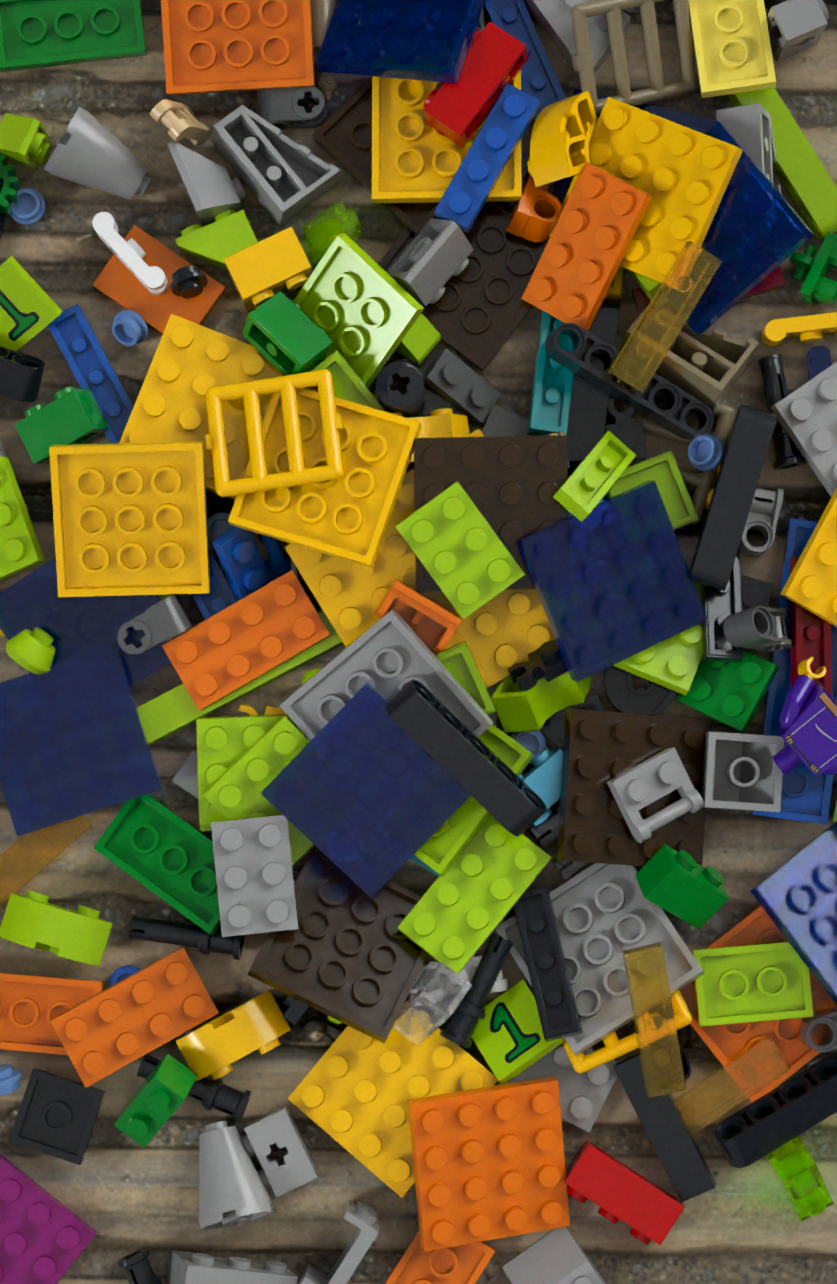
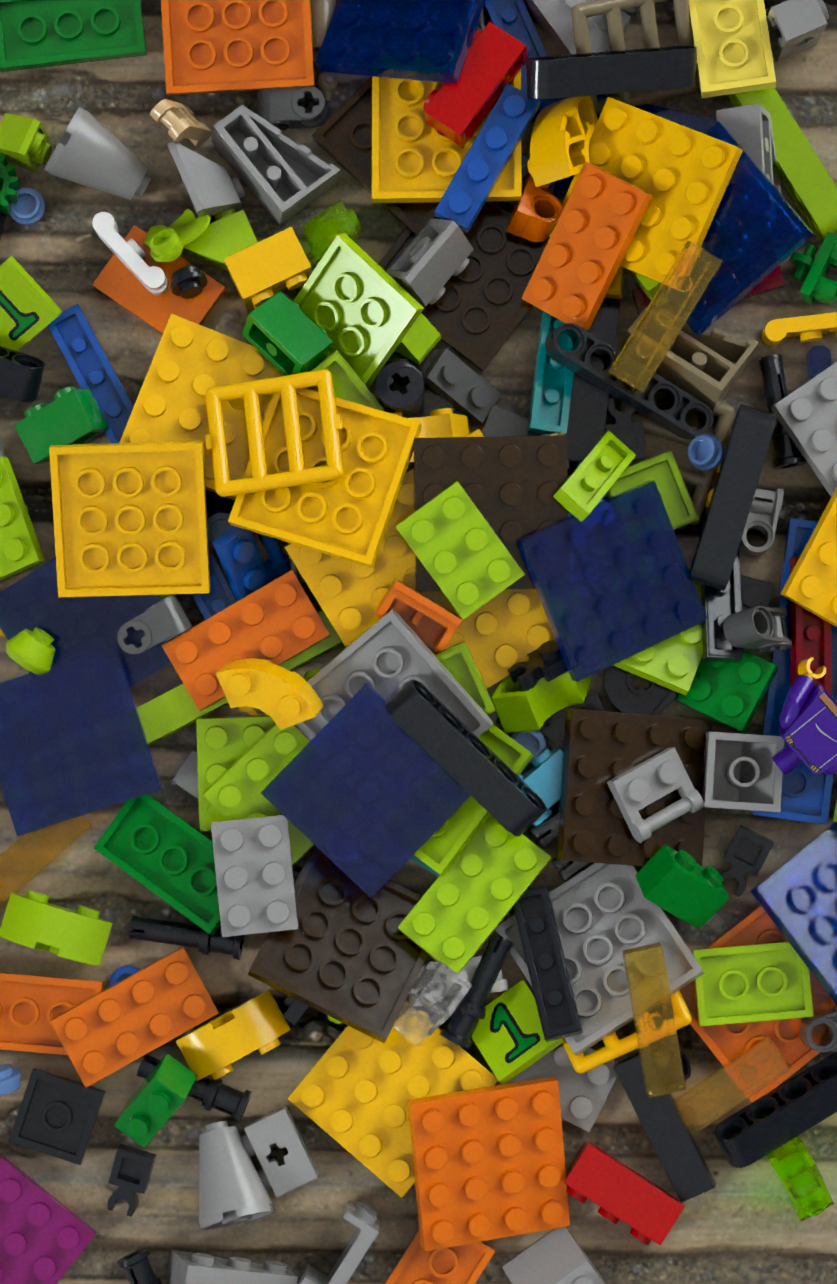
(129, 328): medium blue plate -> none
(132, 1174): none -> black plate
(168, 242): none -> lime plate
(271, 689): none -> yellow brick
(611, 72): none -> black beam
(746, 854): none -> black plate

